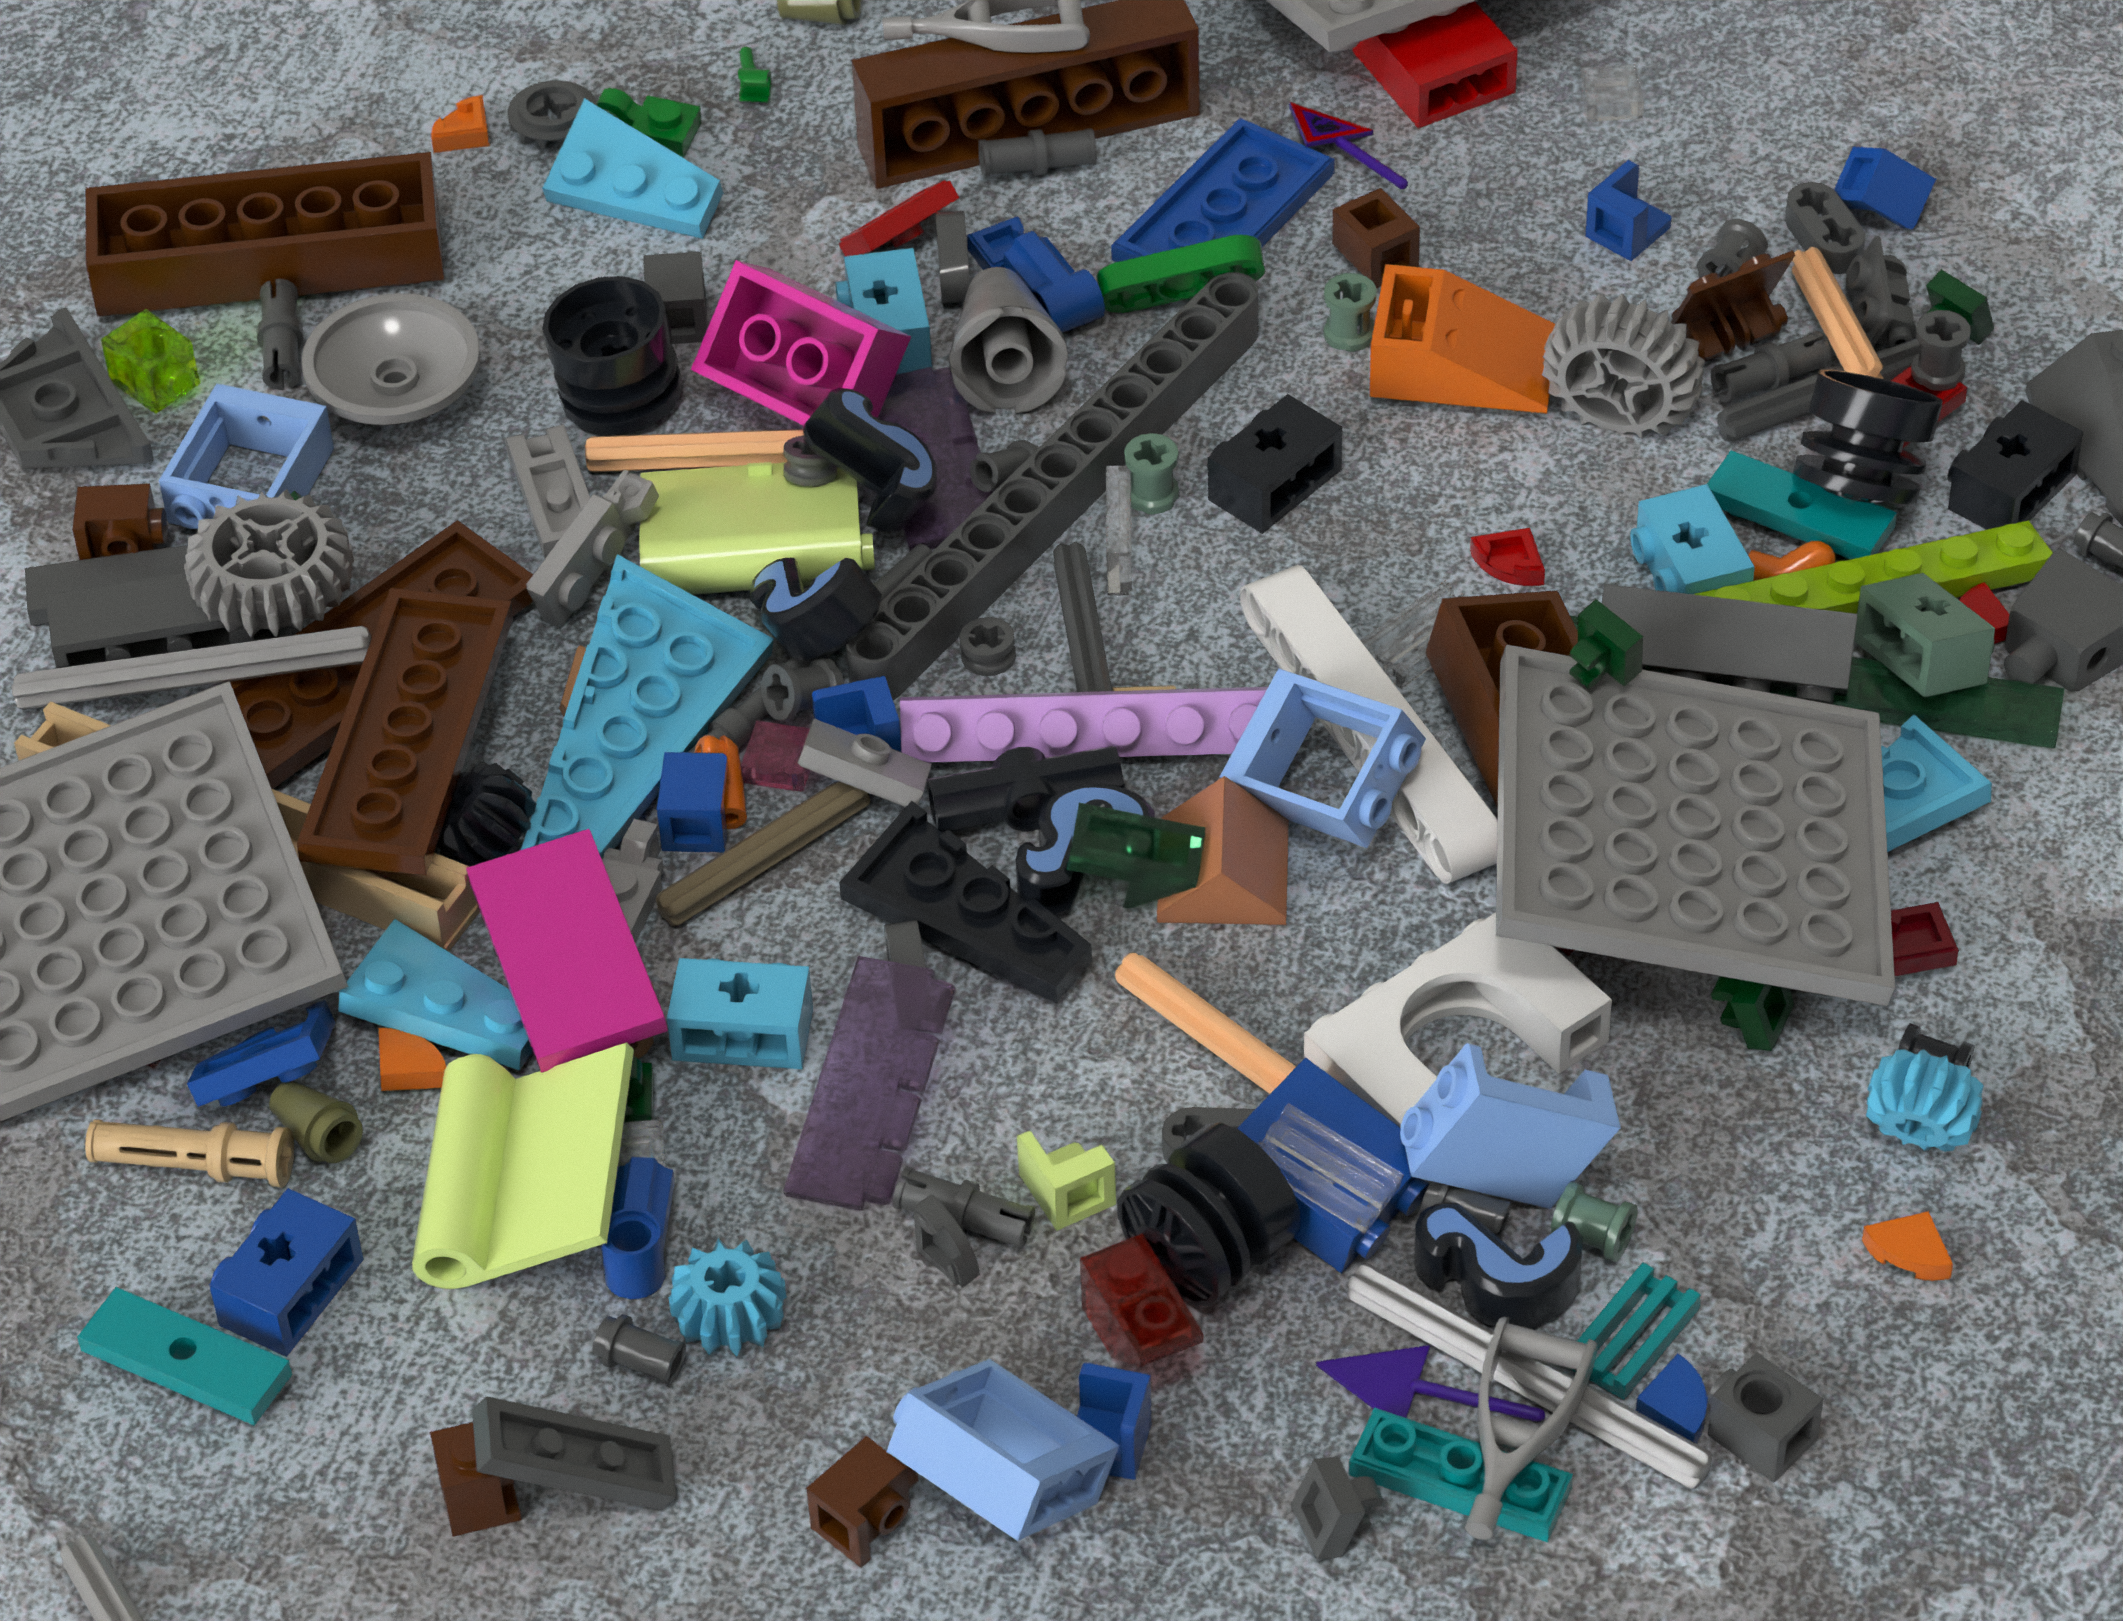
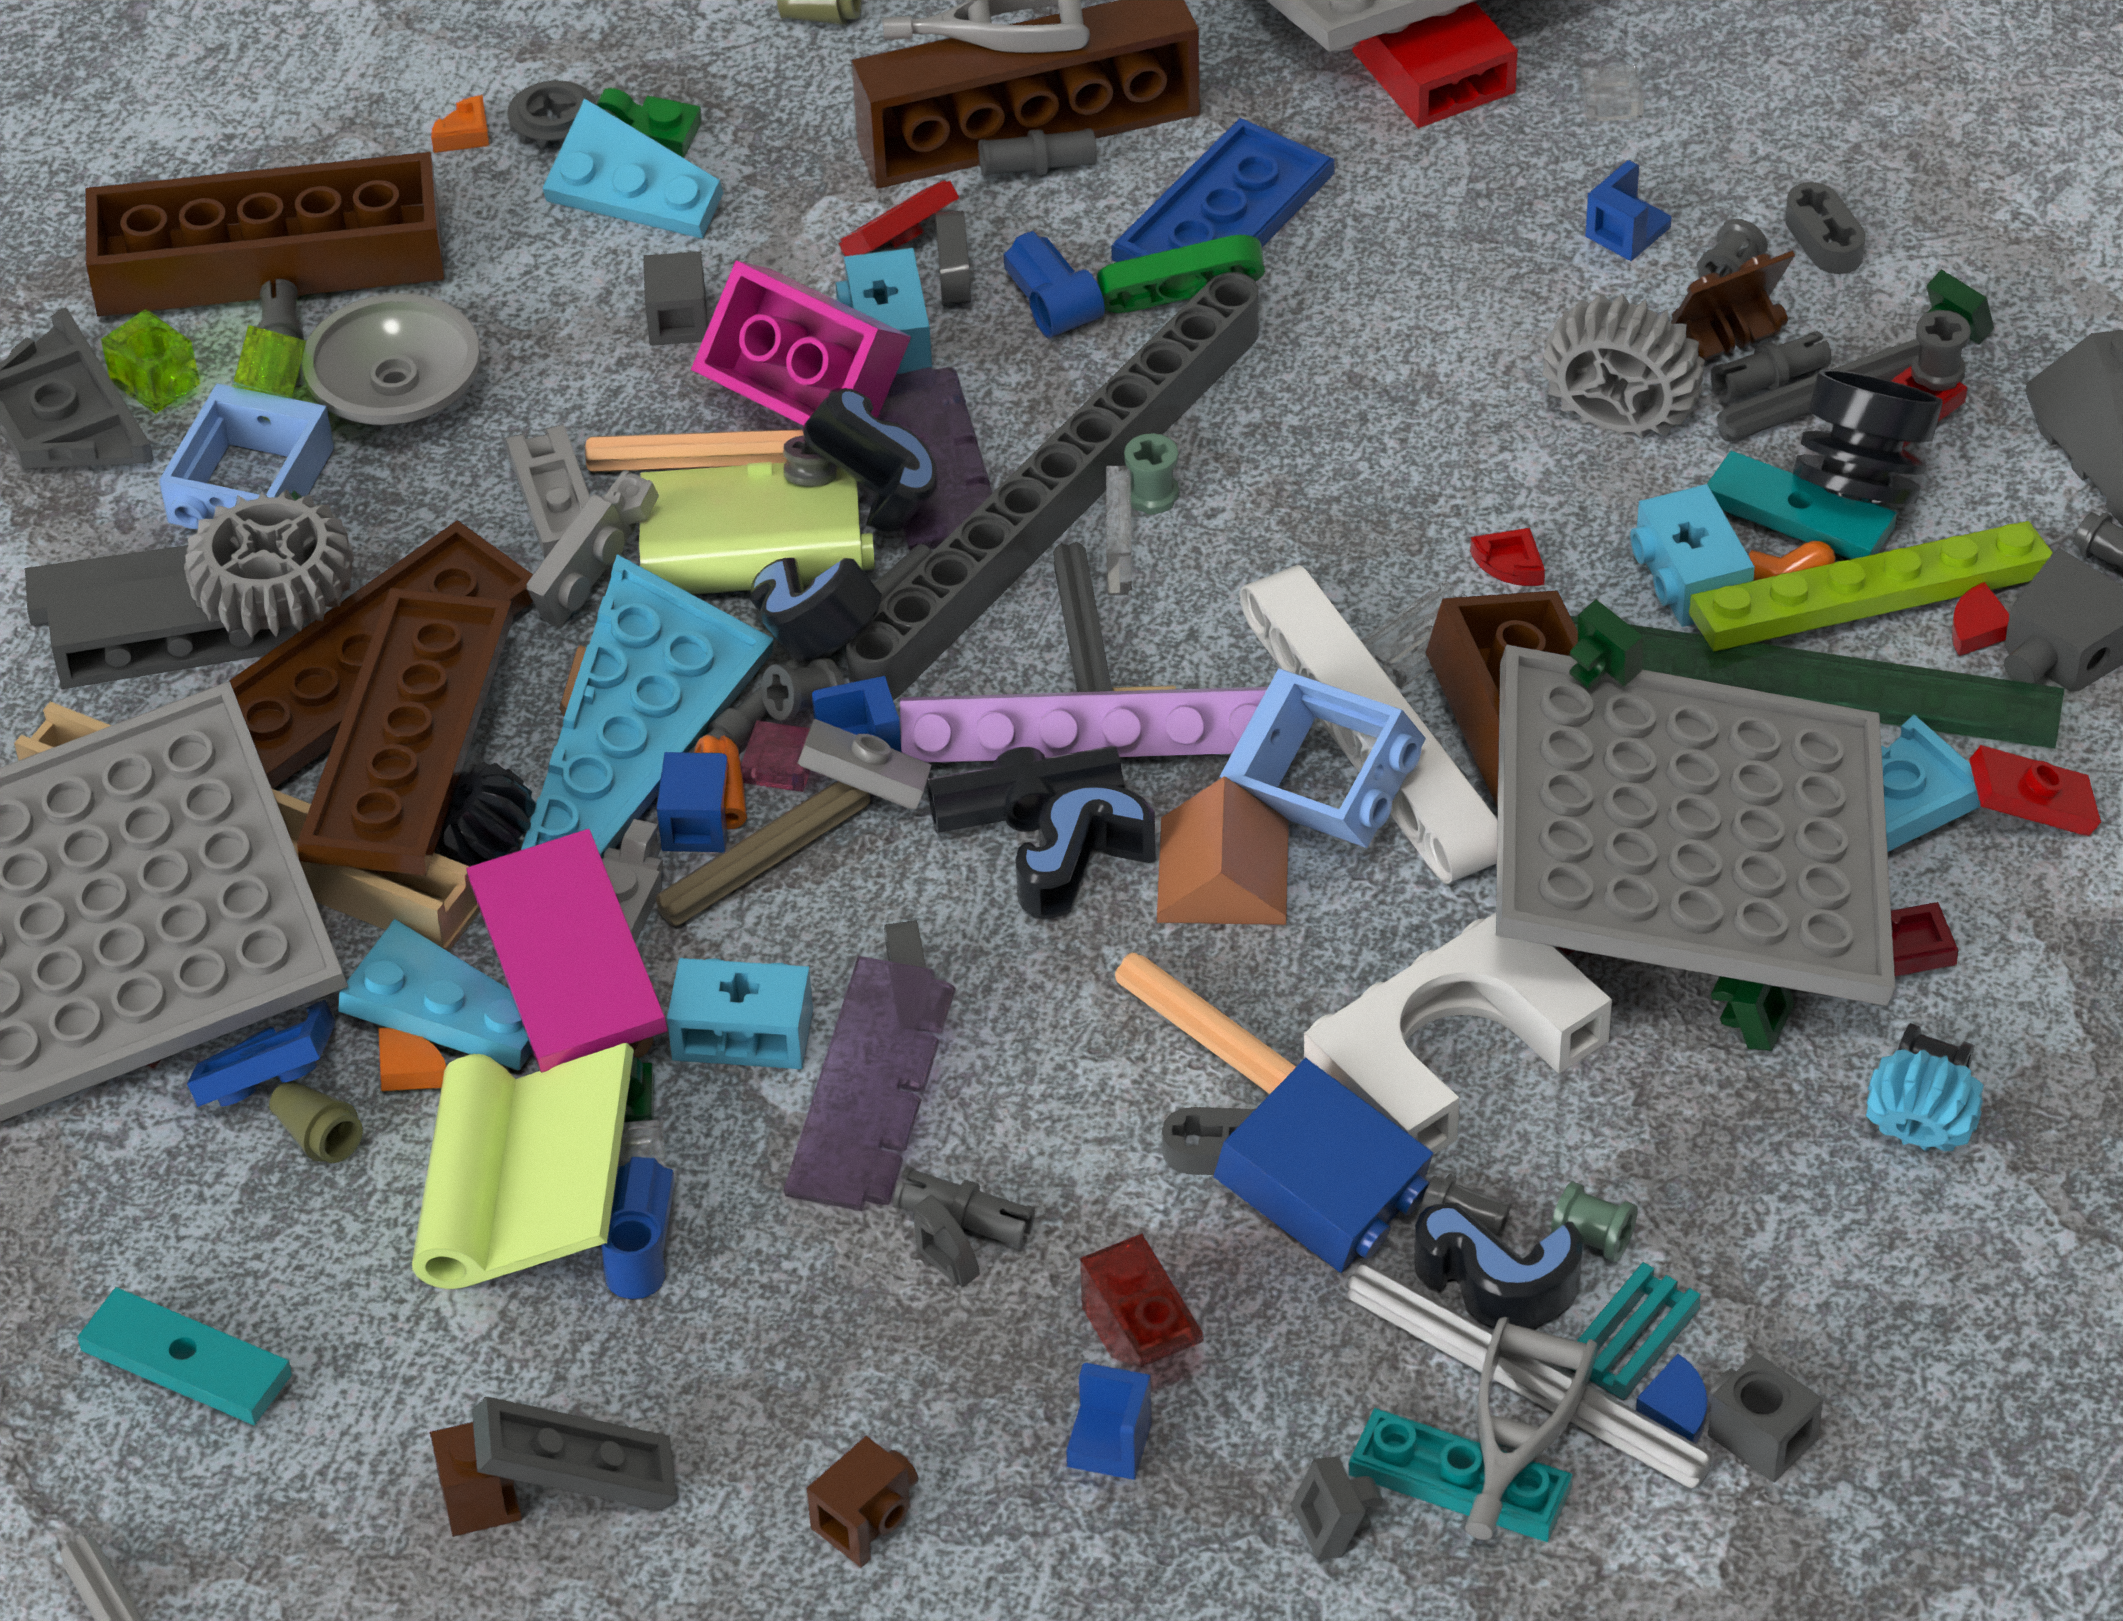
(117, 520): reddish brown brick -> none
(191, 667): light grey axle -> none
(220, 1152): tan pin -> none
(268, 362): none -> clear neon green brick
(286, 1271): blue brick -> none
(612, 355): black wheel -> none
(638, 1349): dark grey pin -> none
(727, 1297): medium azure gear -> none
(754, 83): green hand -> none
(964, 906): black wing -> none
(985, 659): dark grey bush -> none
(991, 242): blue tile -> none
(995, 467): dark grey pin -> none
(1002, 1448): light blue window -> none
(1006, 345): light grey cone -> none
(1067, 1181): yellowish green panel -> none
(1146, 851): clear green slope -> none
(1211, 1212): black wheel -> none
(1274, 463): black brick -> none
(1322, 129): dark purple piece -> none
(1334, 1161): clear tile -> none
(1349, 312): sand green bush -> none
(1375, 233): reddish brown brick -> none
(1393, 1377): dark purple piece -> none
(1456, 344): orange slope -> none
(1505, 1133): light blue panel -> none
(1740, 641): dark grey brick -> none
(1835, 313): light nougat axle -> none
(1881, 296): dark grey hinge -> none
(1884, 184): blue panel -> none
(1910, 1245): orange tile -> none
(1924, 634): sand green brick -> none
(2014, 467): black brick -> none
(2034, 790): none -> red plate

